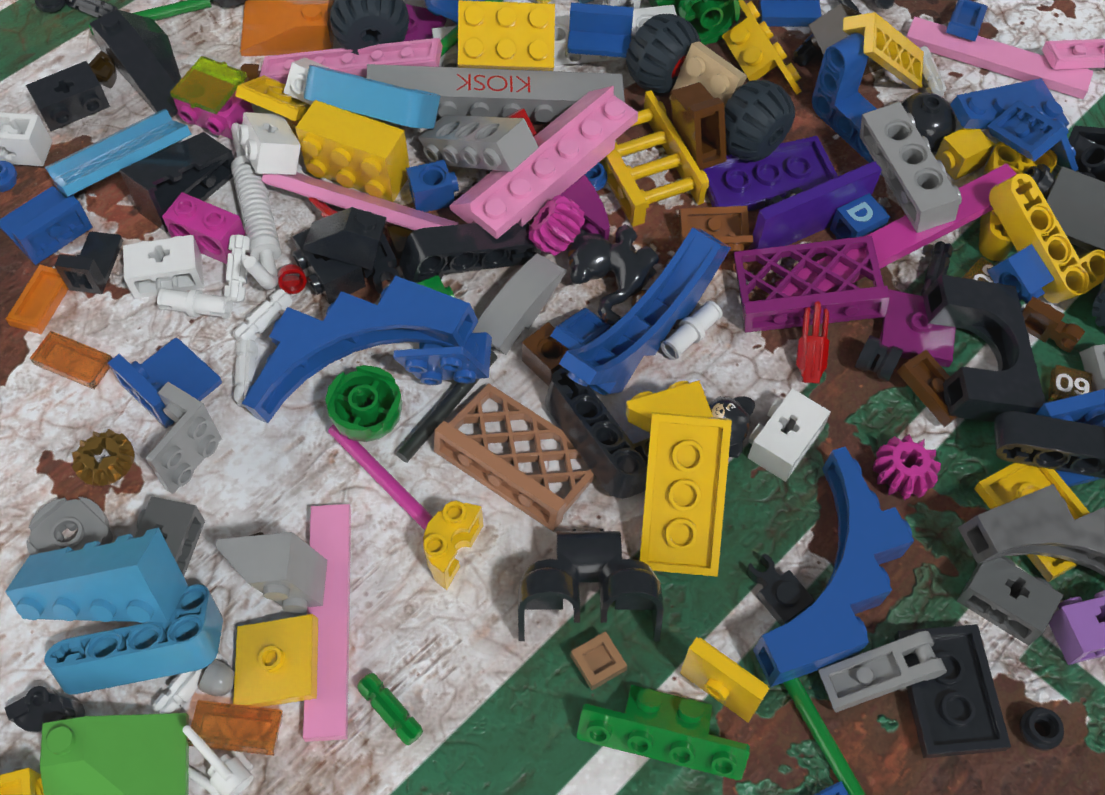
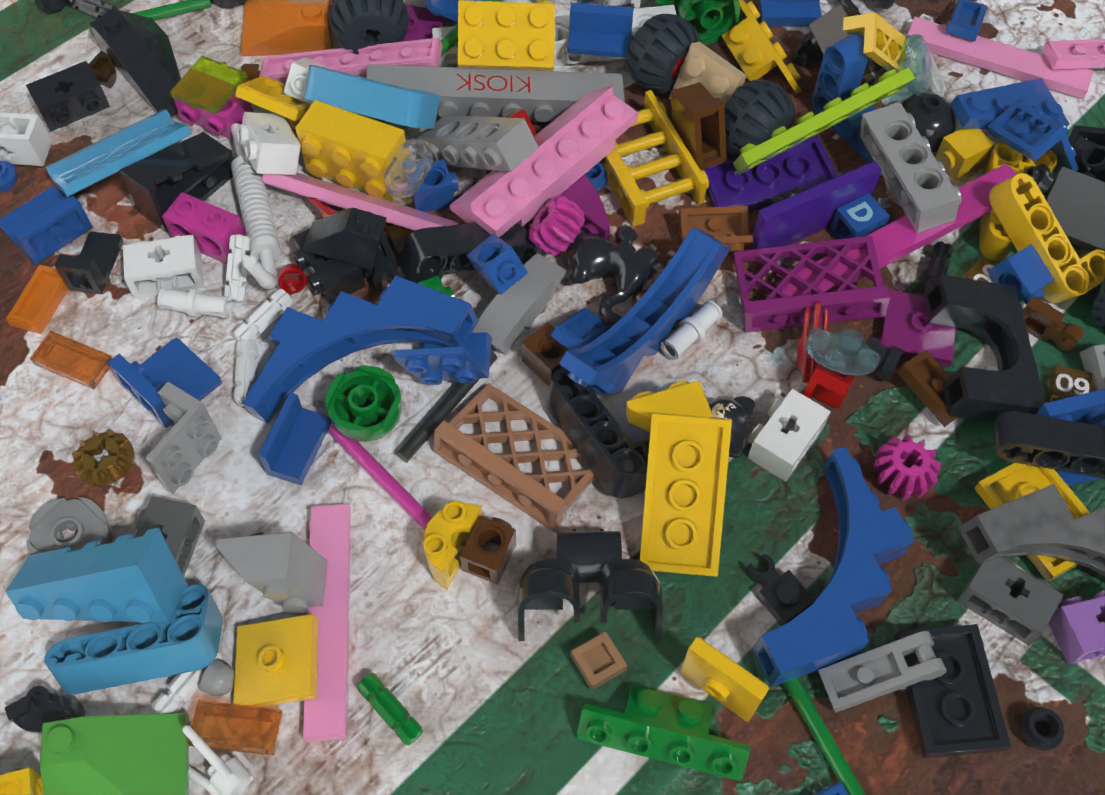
(293, 441): none -> blue panel
(404, 173): none -> clear plate
(485, 564): none -> reddish brown brick
(497, 263): none -> blue brick
(829, 386): none -> red panel
(833, 113): none -> lime plate
(842, 351): none -> clear light blue dish
(919, 61): none -> clear light blue dish

